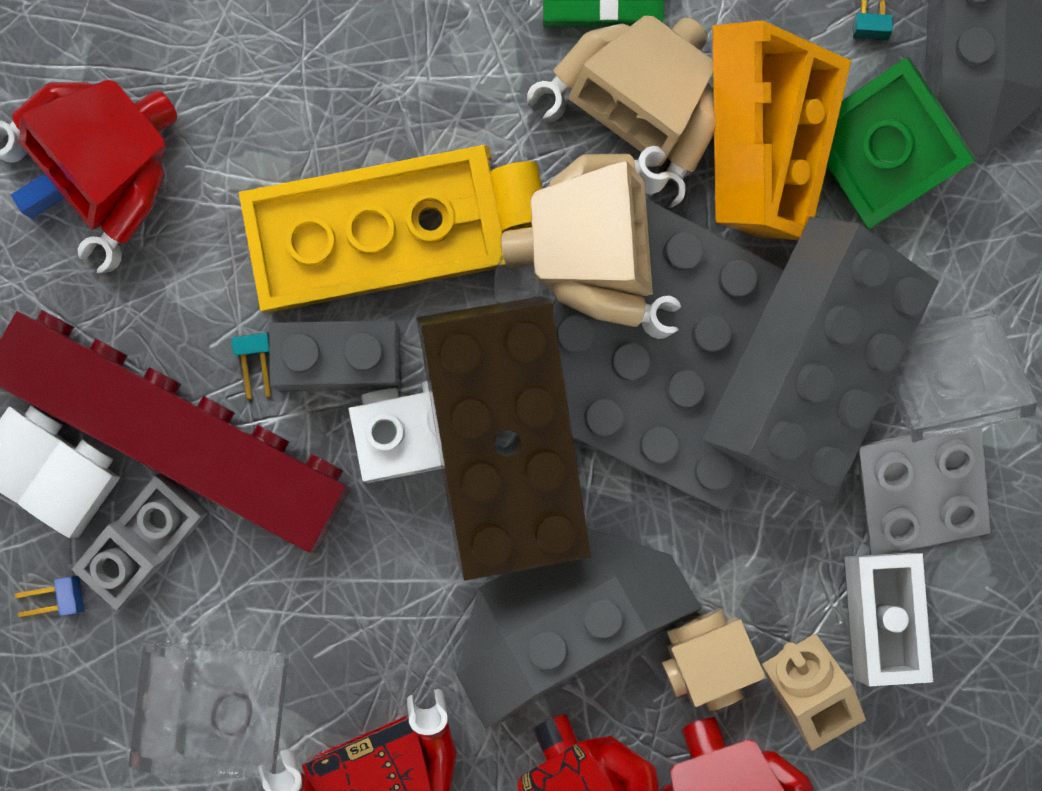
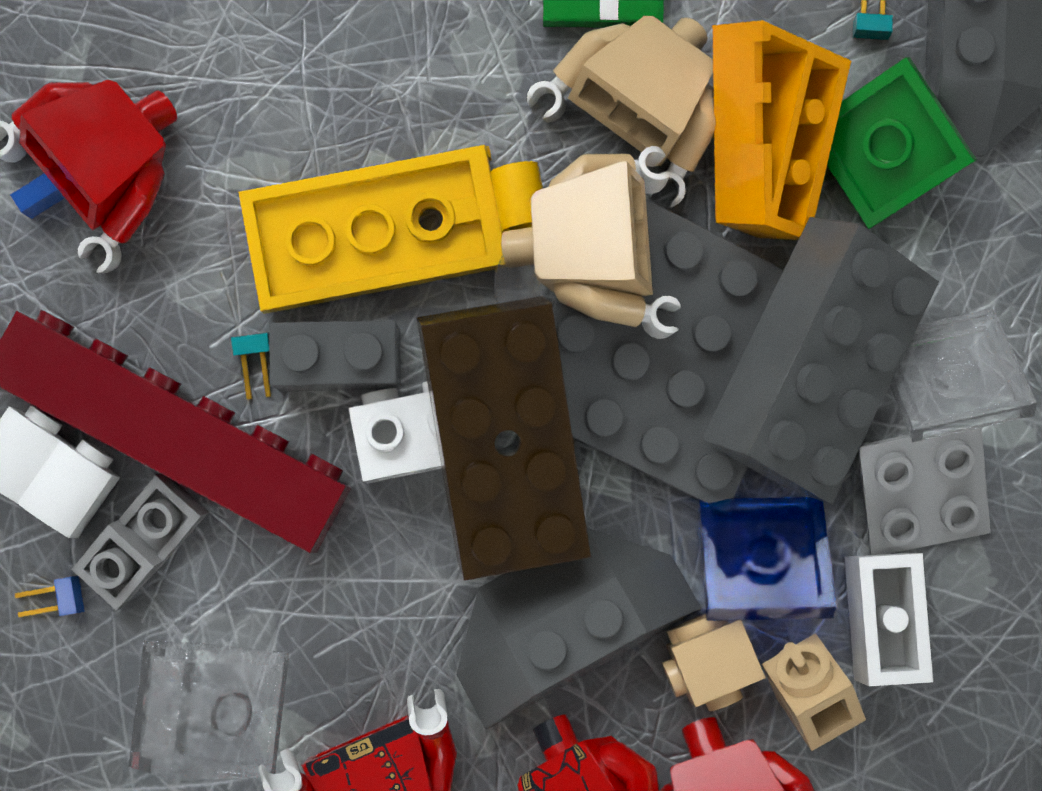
(766, 559): none -> clear blue plate

